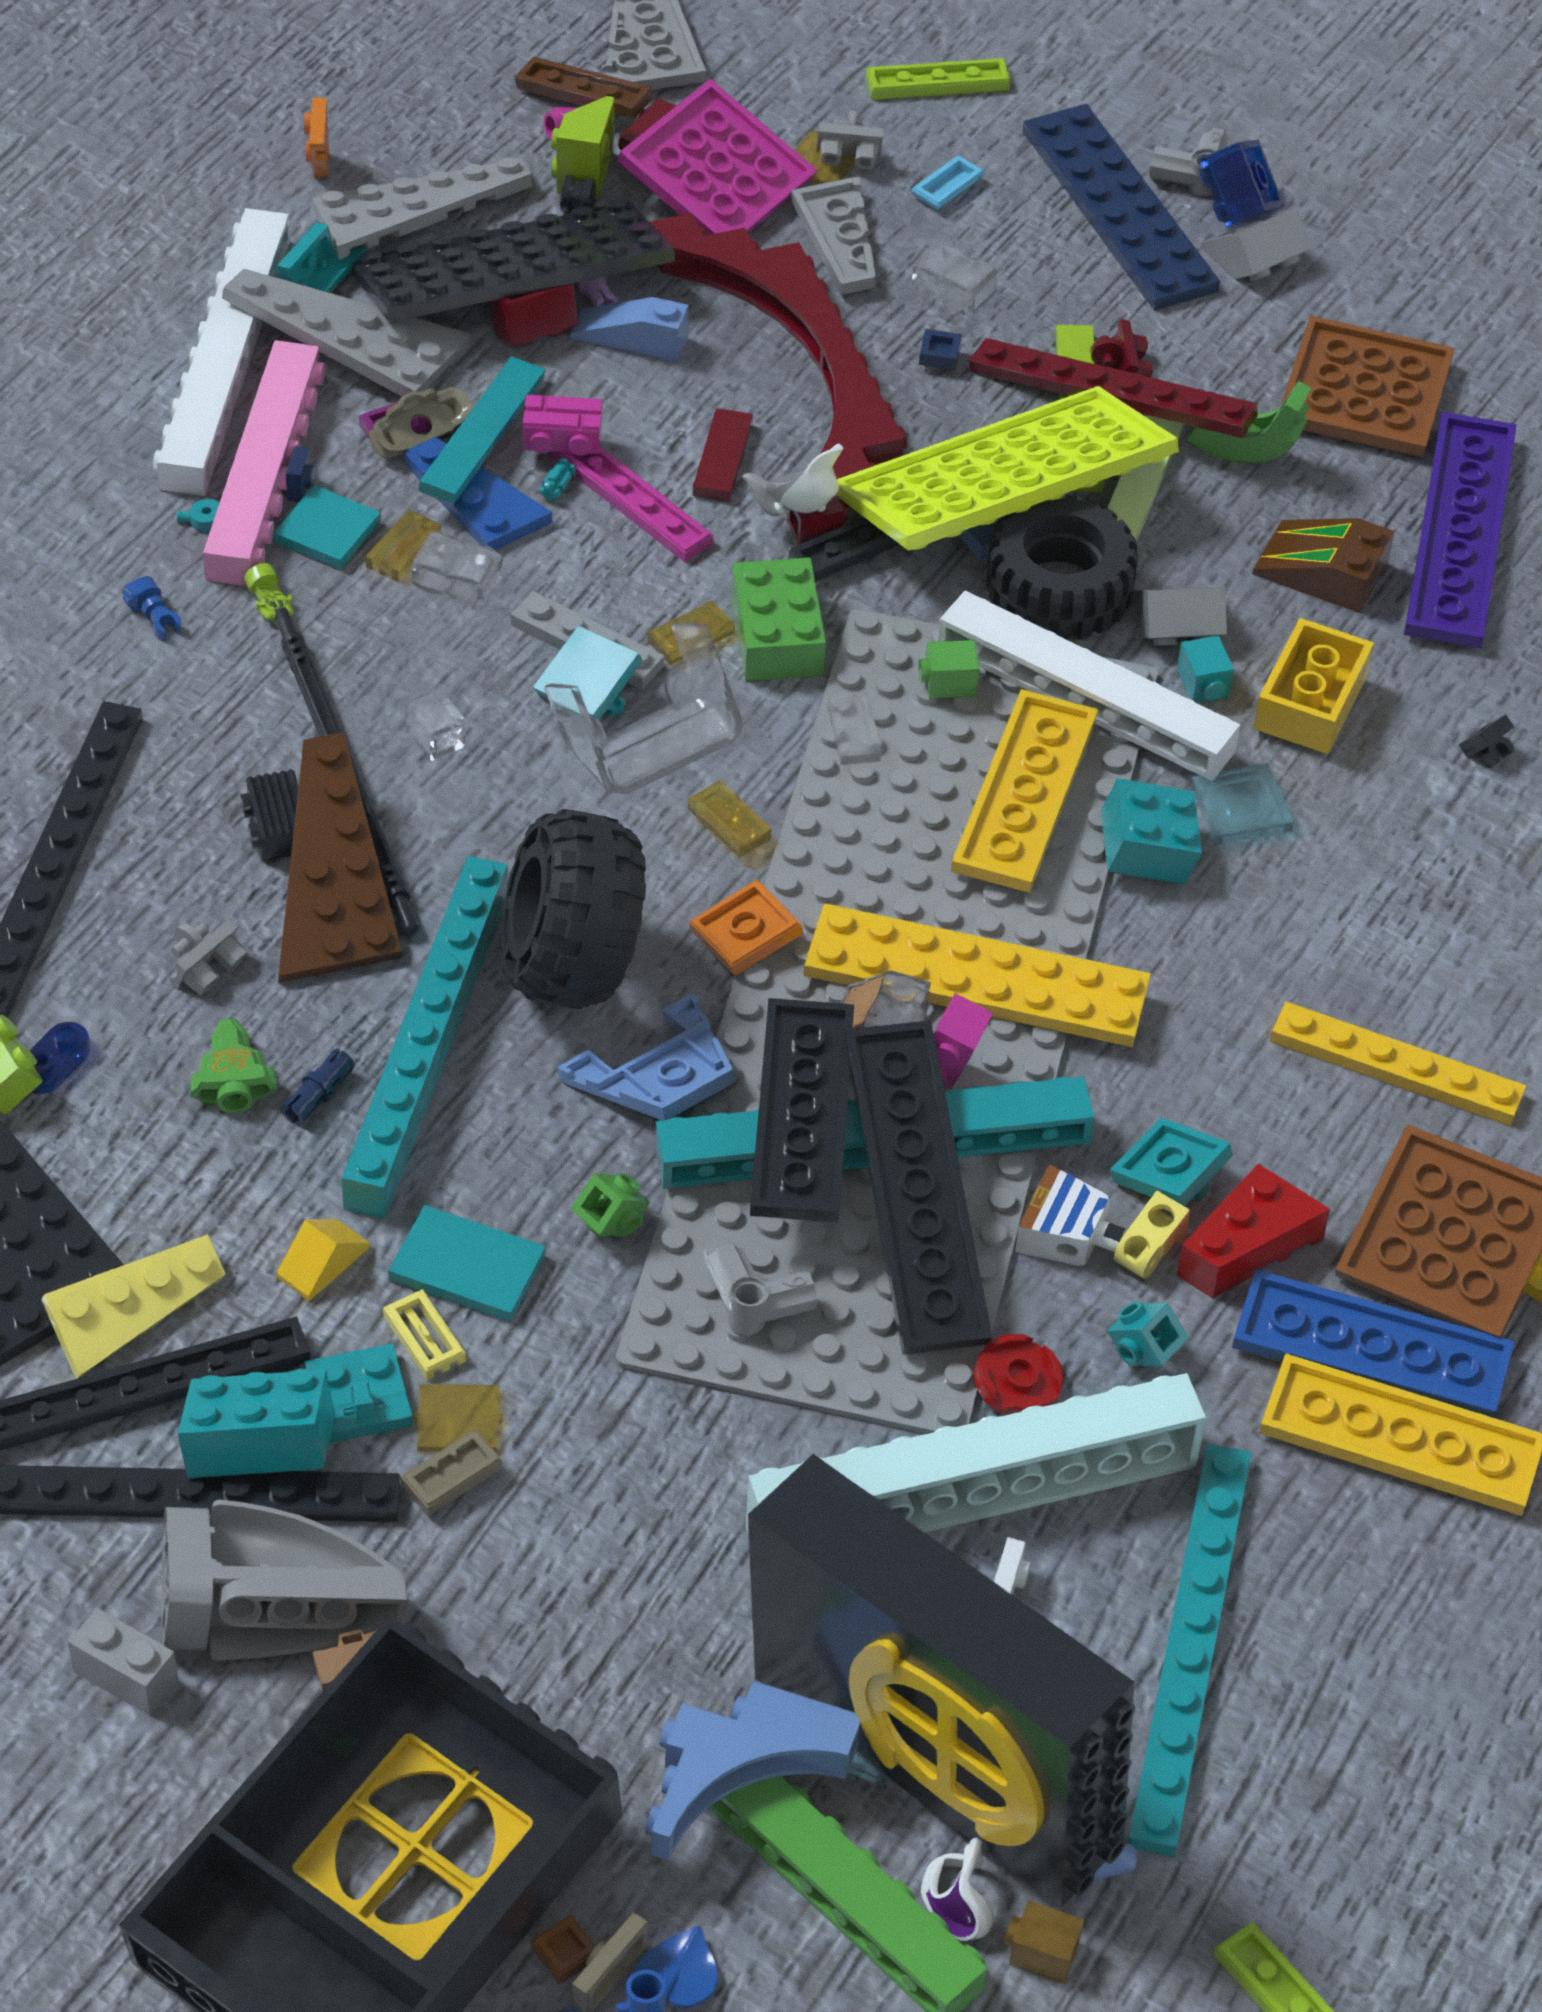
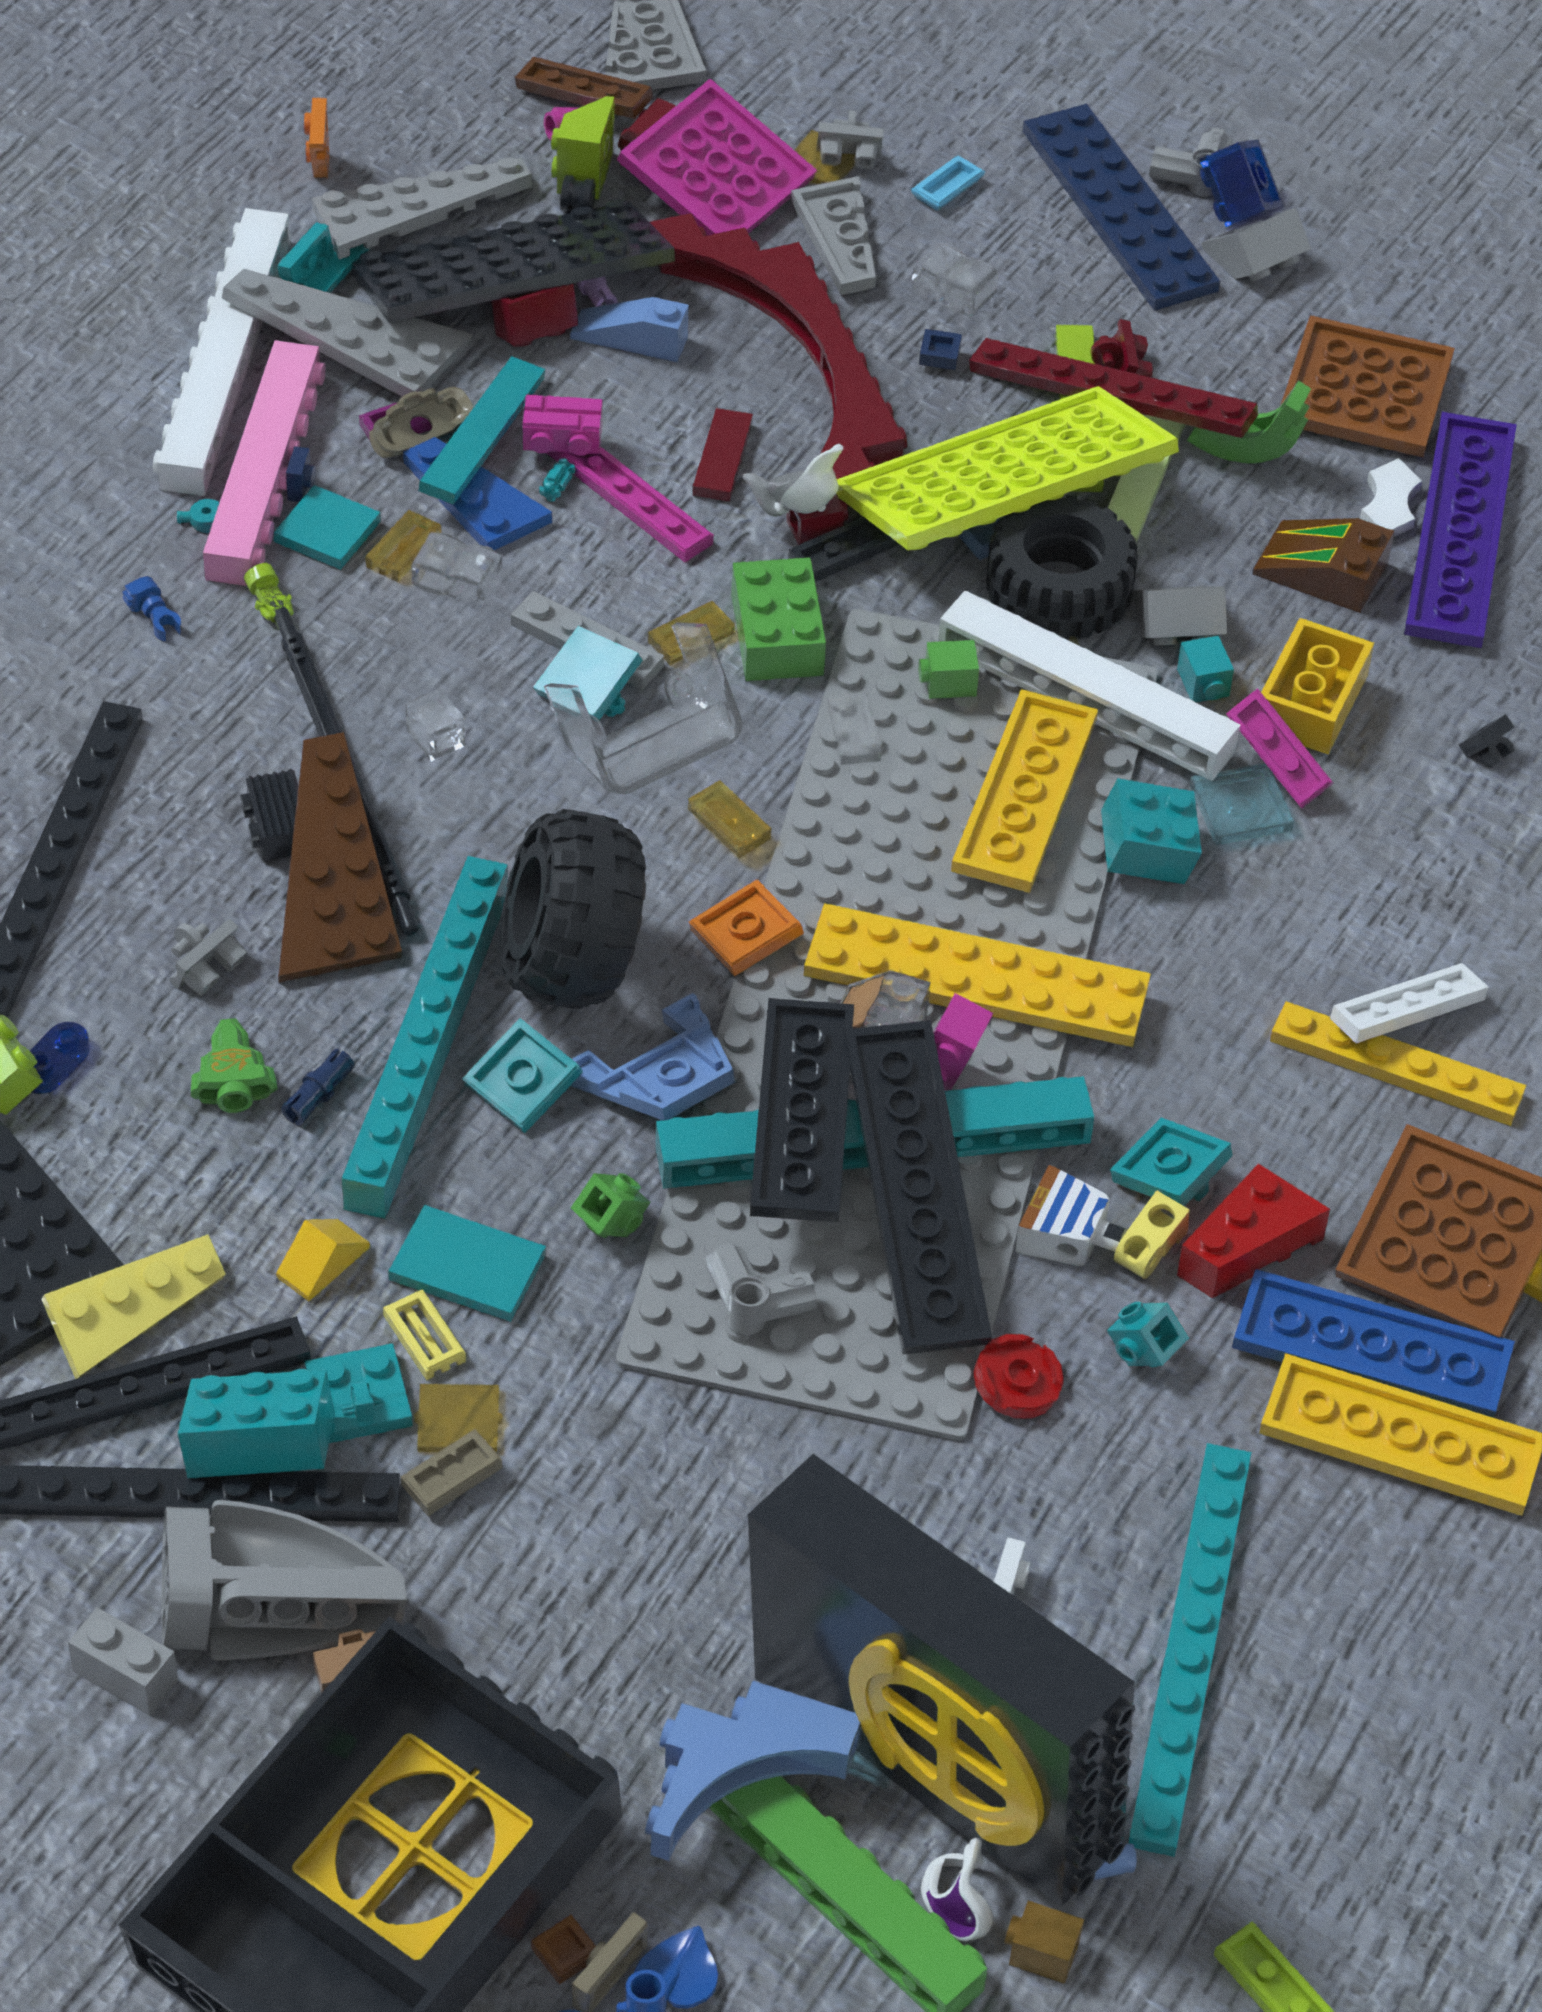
(522, 1075): none -> teal tile
(937, 79): lime tile -> none
(1024, 1455): light aqua brick -> none
(1280, 748): none -> dark pink tile
(1392, 489): none -> white tile
(1409, 1003): none -> white plate

